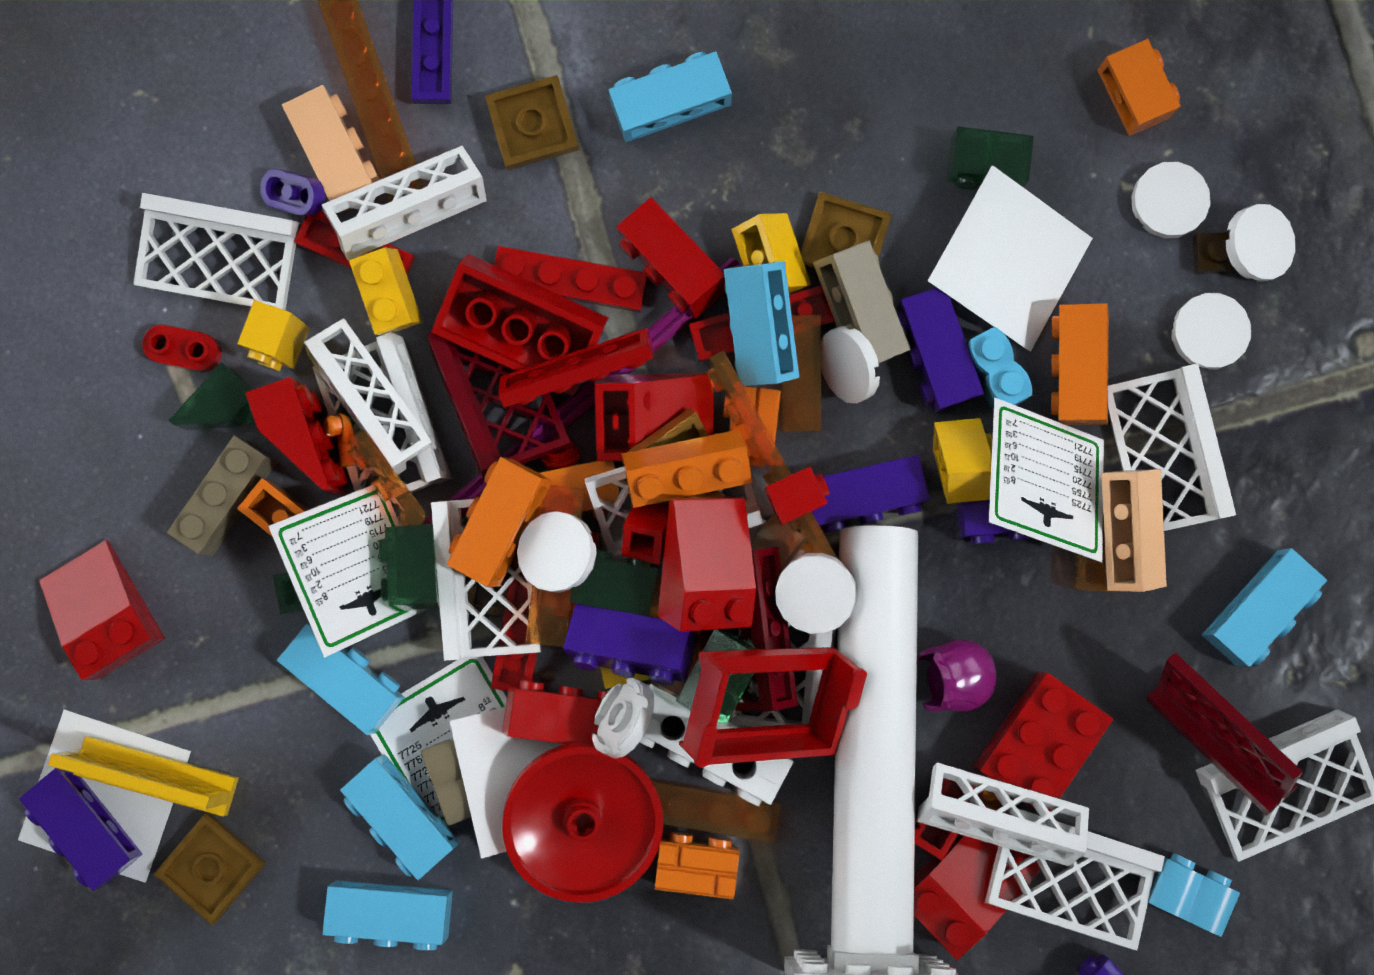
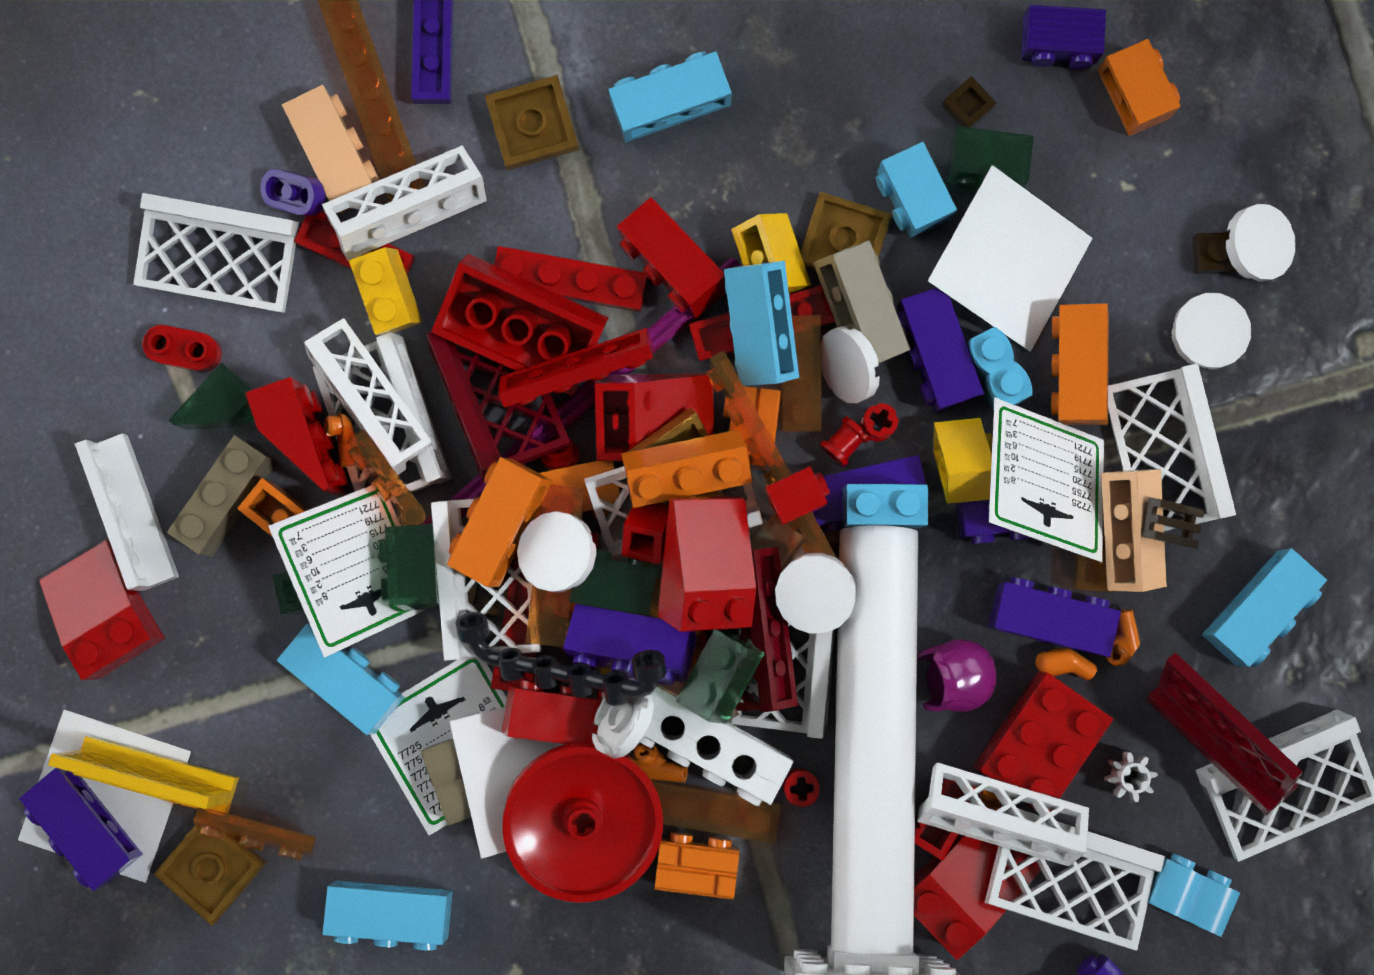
(127, 512): none -> white fence
(254, 834): none -> clear orange plate
(273, 336): yellow brick -> none
(399, 817): medium azure brick -> none
(647, 666): none -> black bar
(657, 765): none -> orange arm
(810, 794): none -> red bush
(836, 694): red piece -> none
(844, 441): none -> red bush
(885, 505): none -> medium azure brick
(890, 421): none -> red bush
(915, 190): none -> medium azure brick
(969, 103): none -> dark brown plate
(1054, 617): none -> dark purple brick
(1063, 36): none -> dark purple brick
(1064, 661): none -> orange arm
(1123, 768): none -> white gear
(1126, 639): none -> orange arm
(1170, 199): white tile -> none
(1187, 526): none -> dark brown tile

